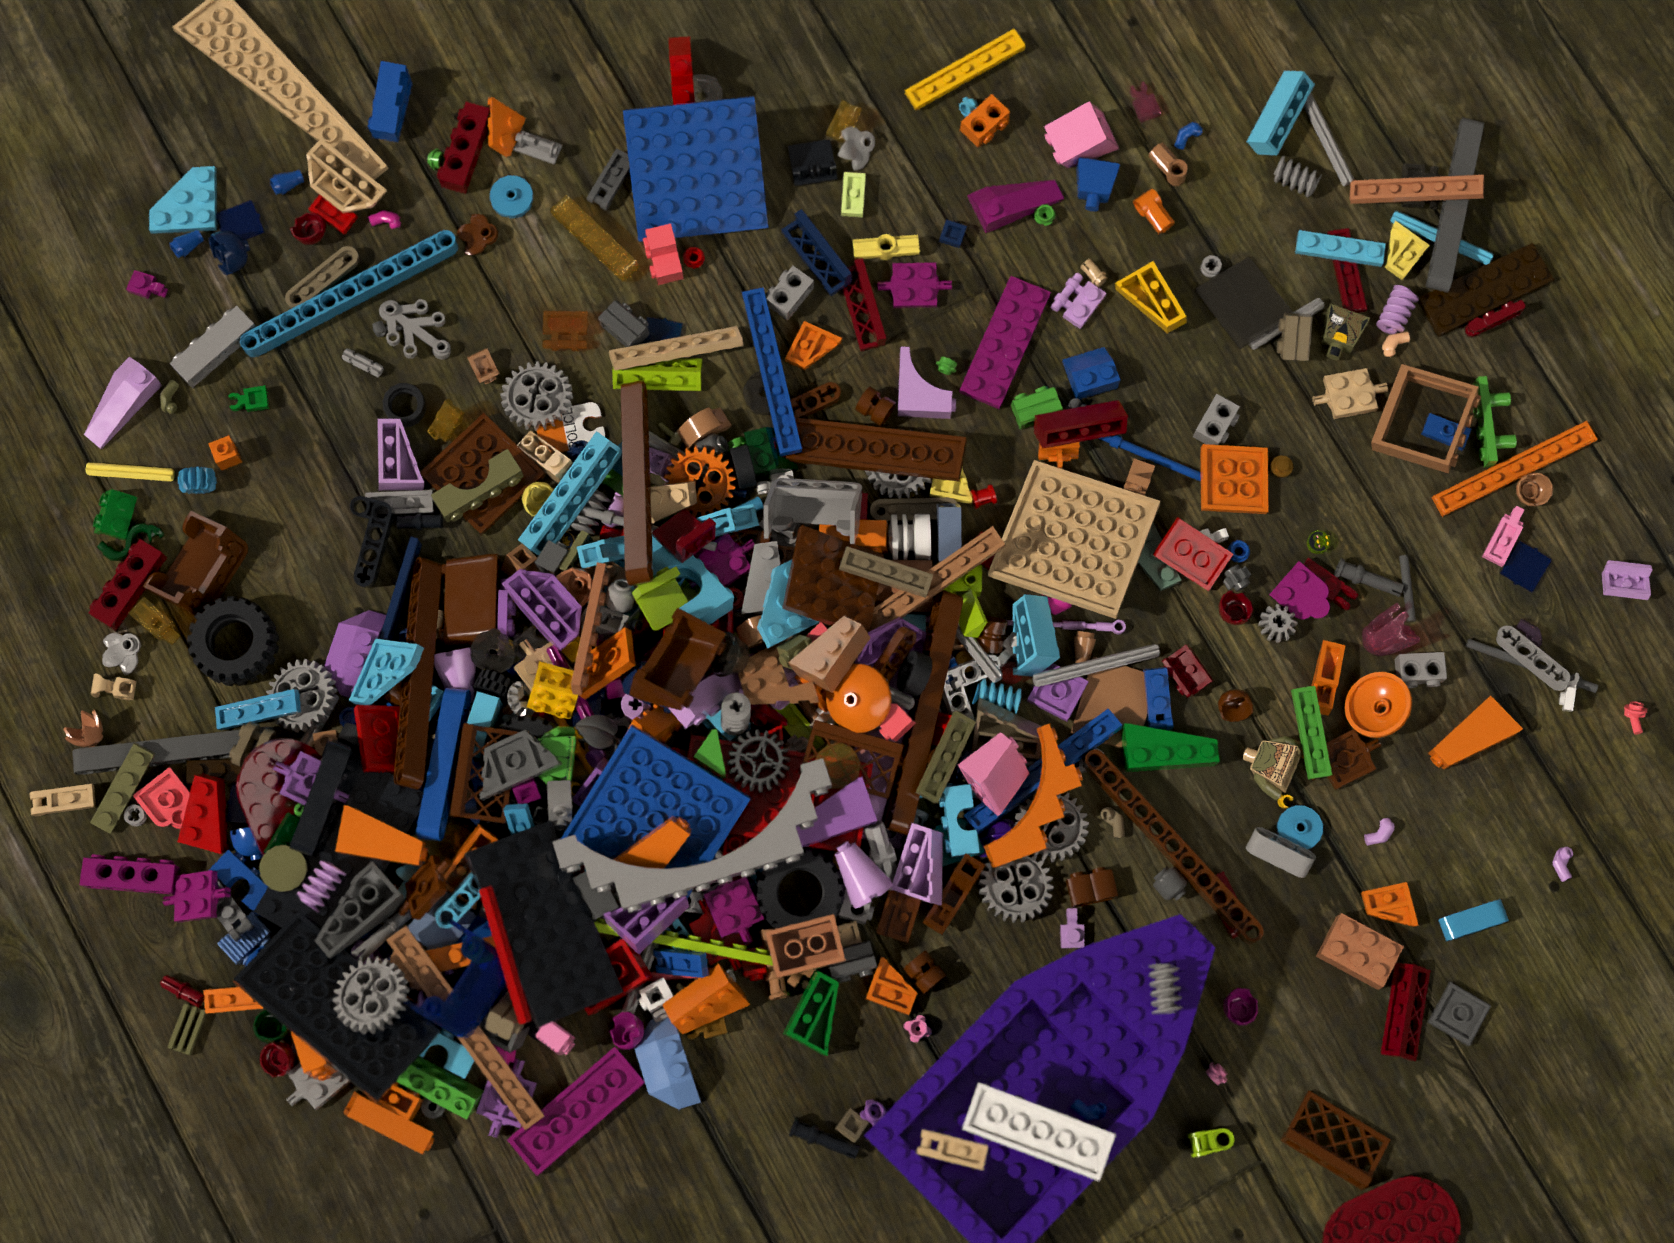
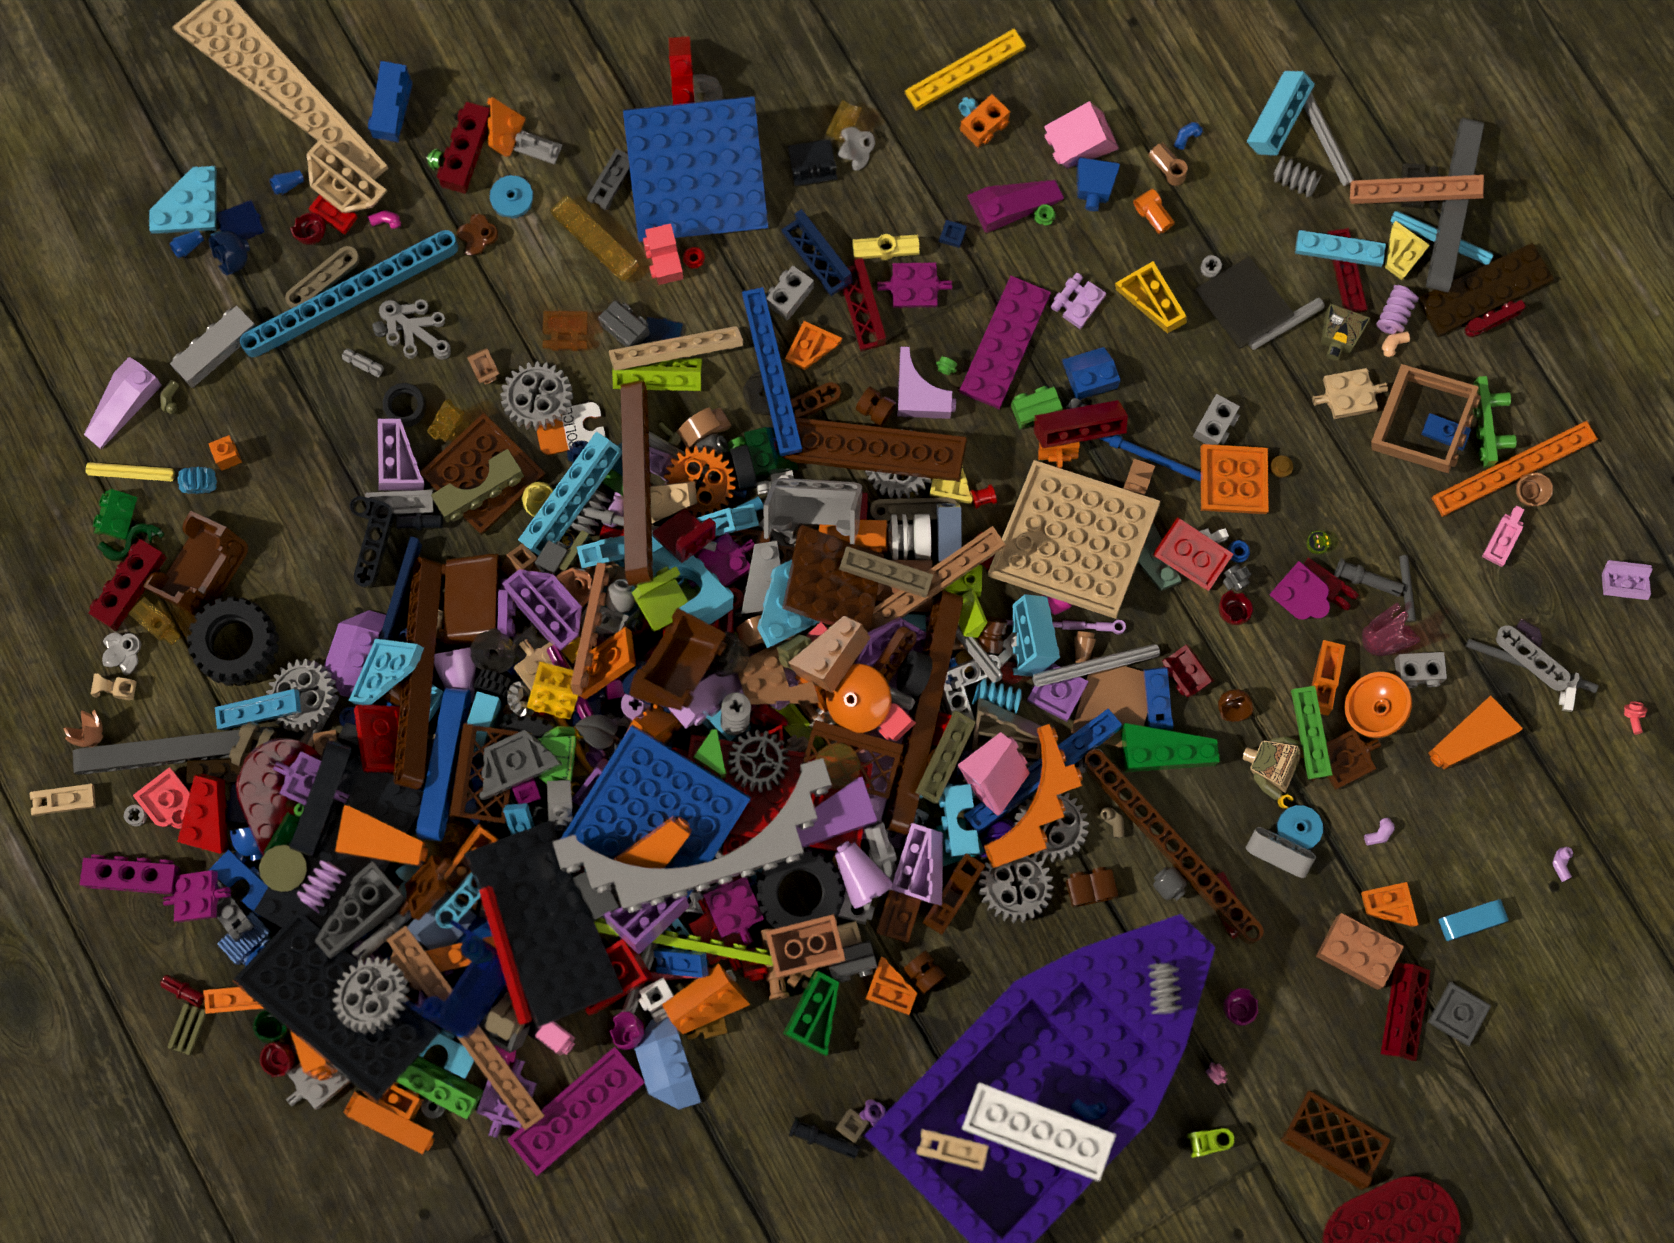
(122, 788): olive plate -> none
(145, 284): magenta plate -> none
(253, 399): green plate -> none
(554, 464): tan slope -> none
(853, 194): yellowish green plate -> none
(918, 1022): bright pink plate -> none
(1072, 934): lavender plate -> none
(1094, 273): tan pin -> none
(1144, 105): clear pink plate -> none
(1272, 628): light grey gear -> none
(1295, 336): dark tan brick -> none
(1525, 566): clear blue piece -> none

